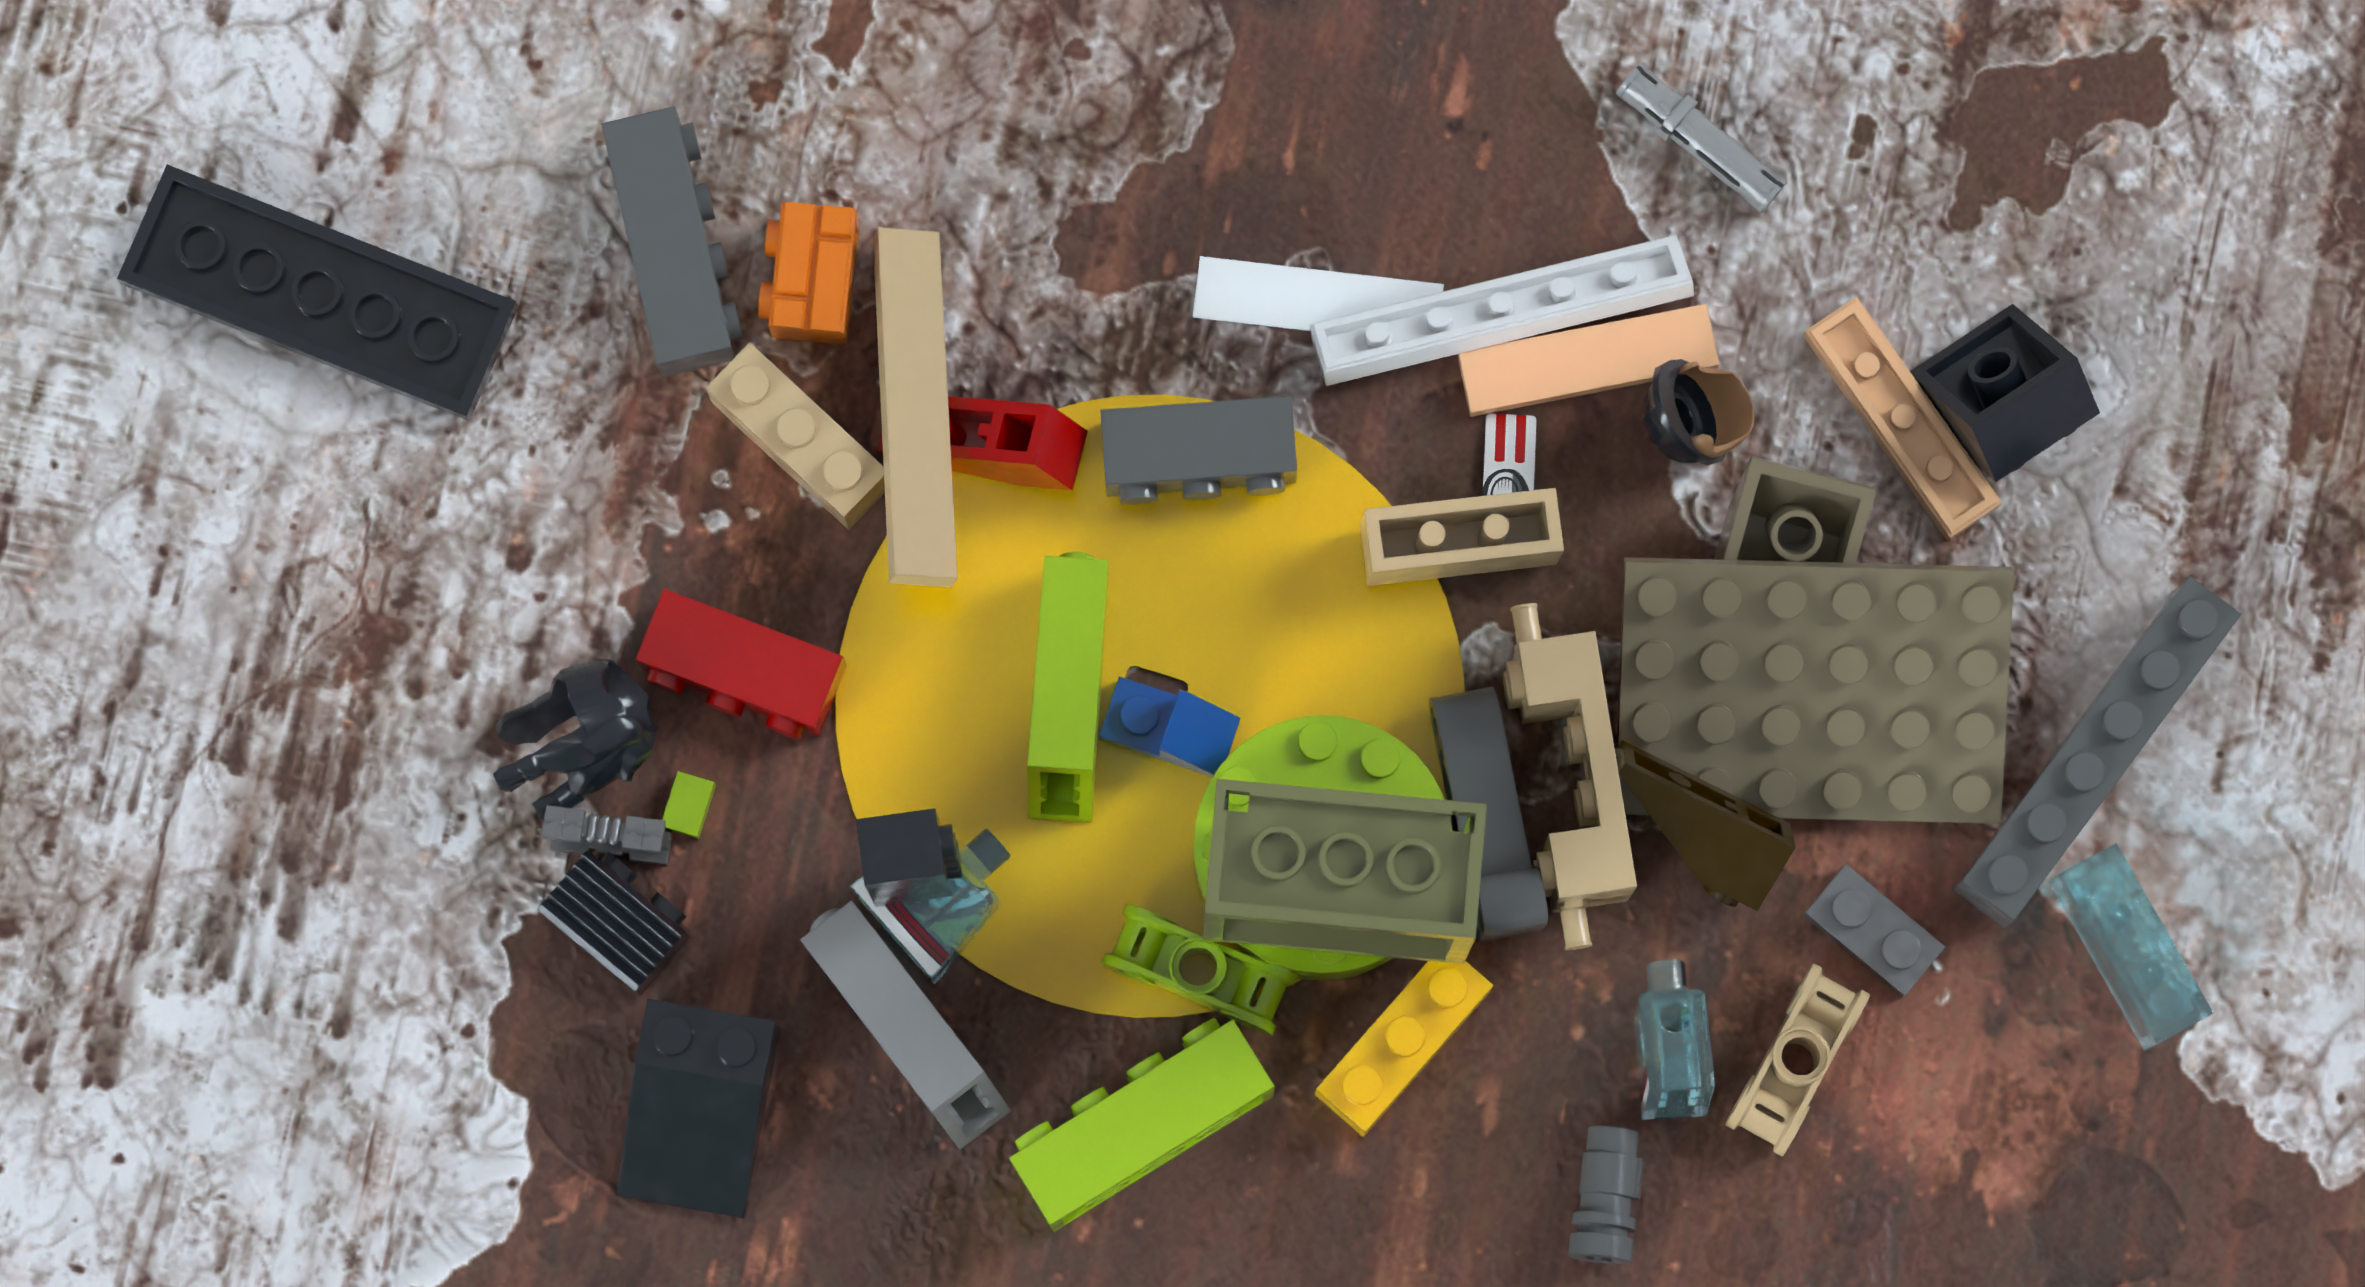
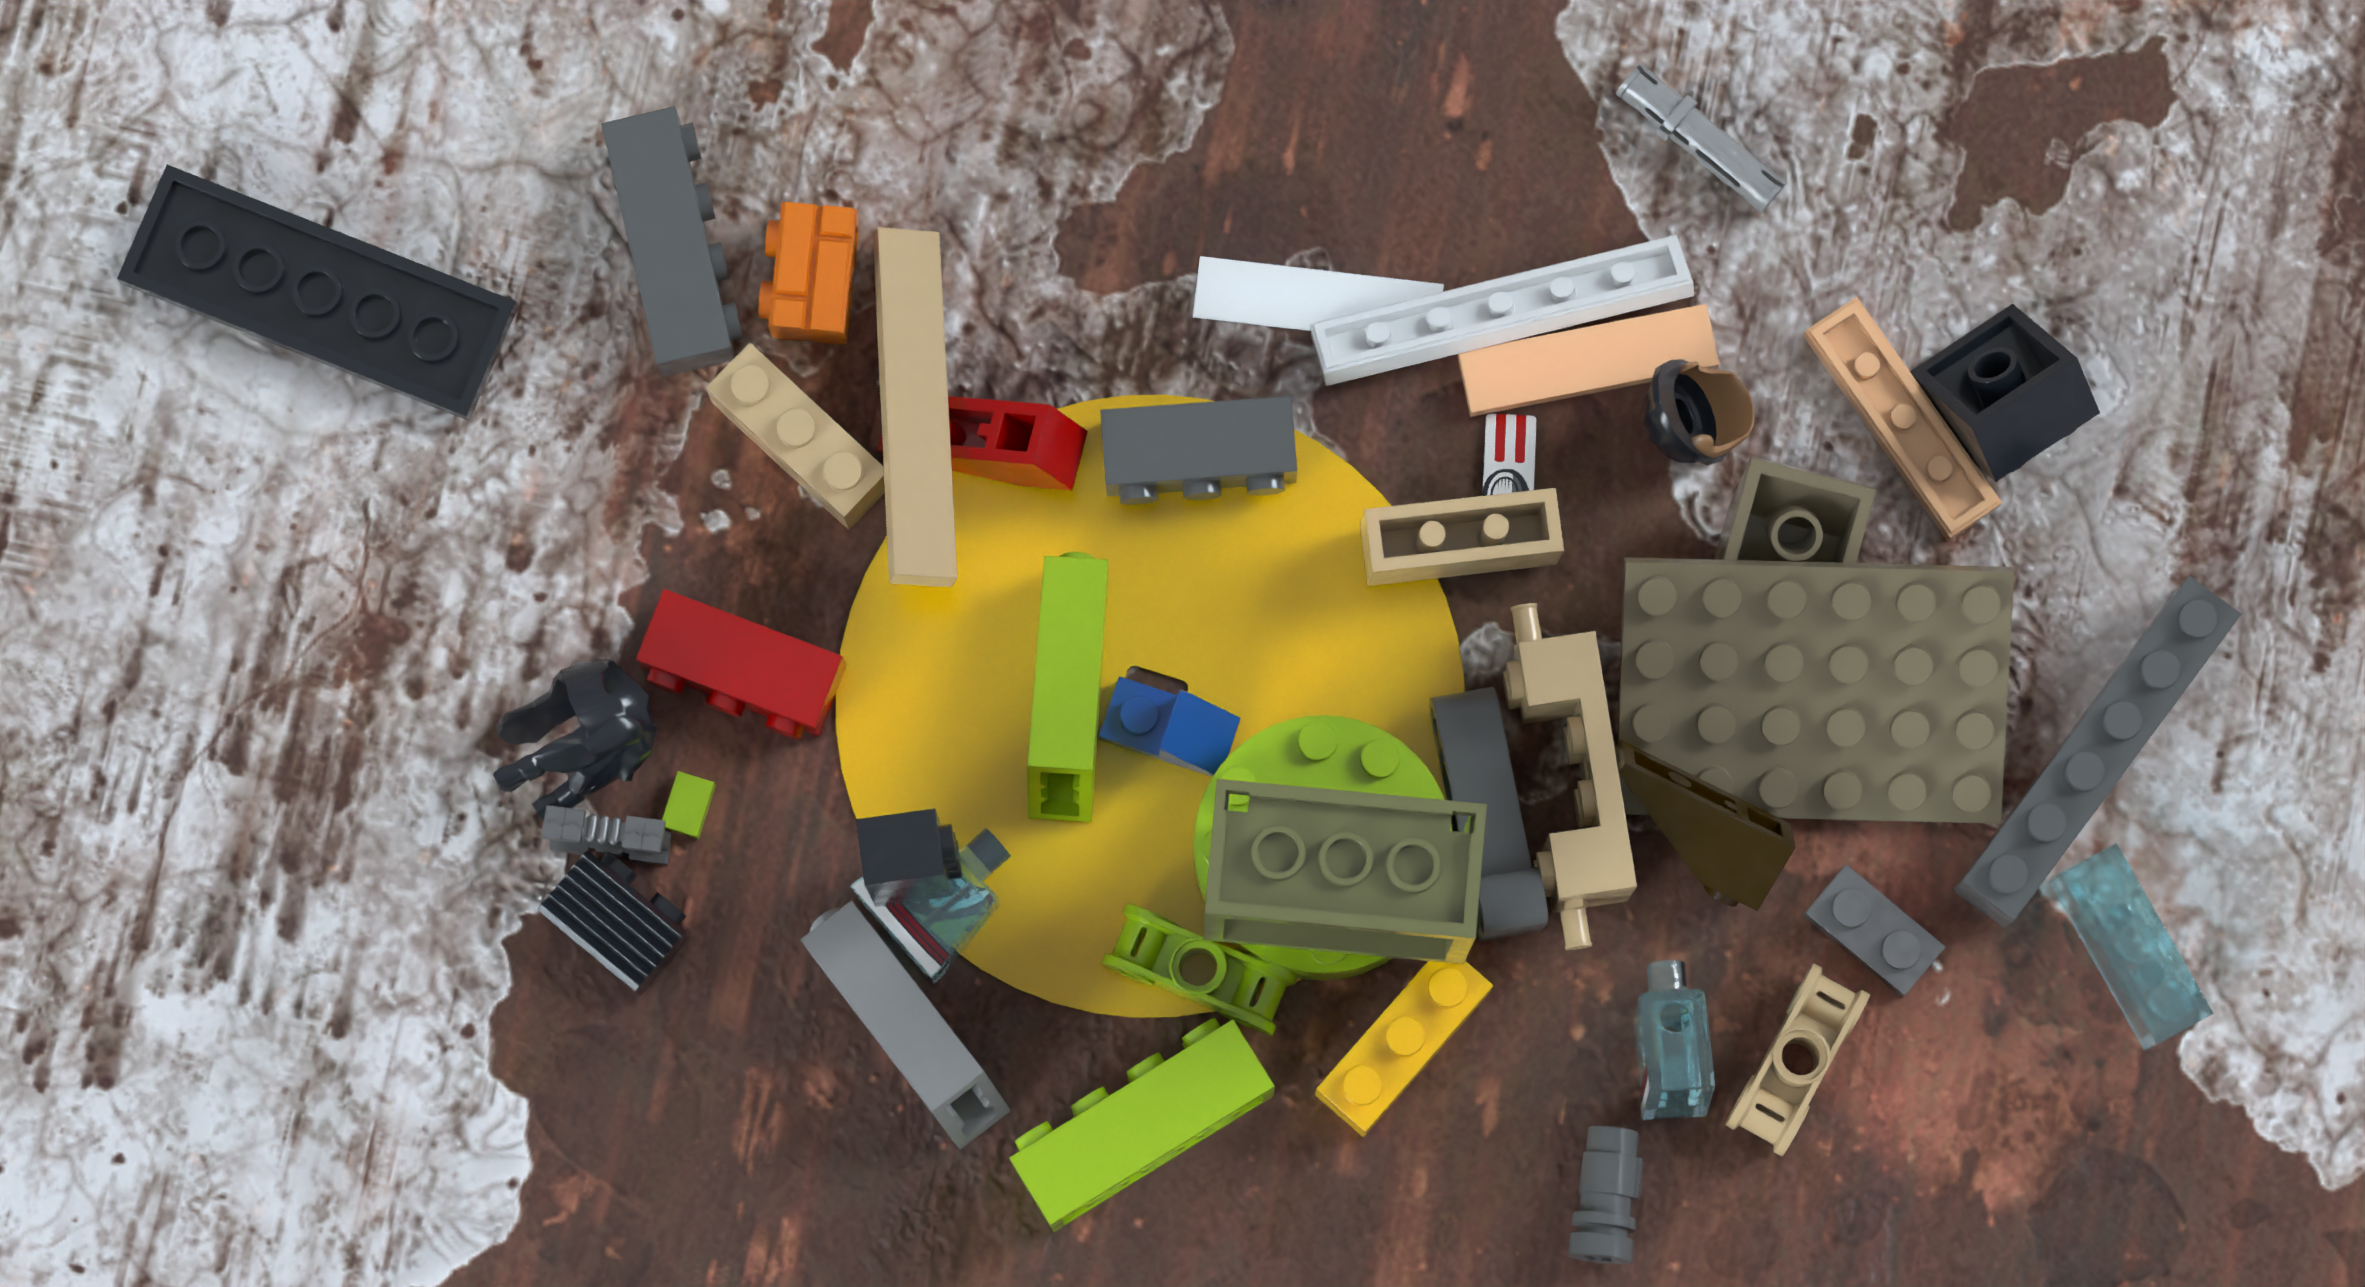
(697, 1107): black slope -> none

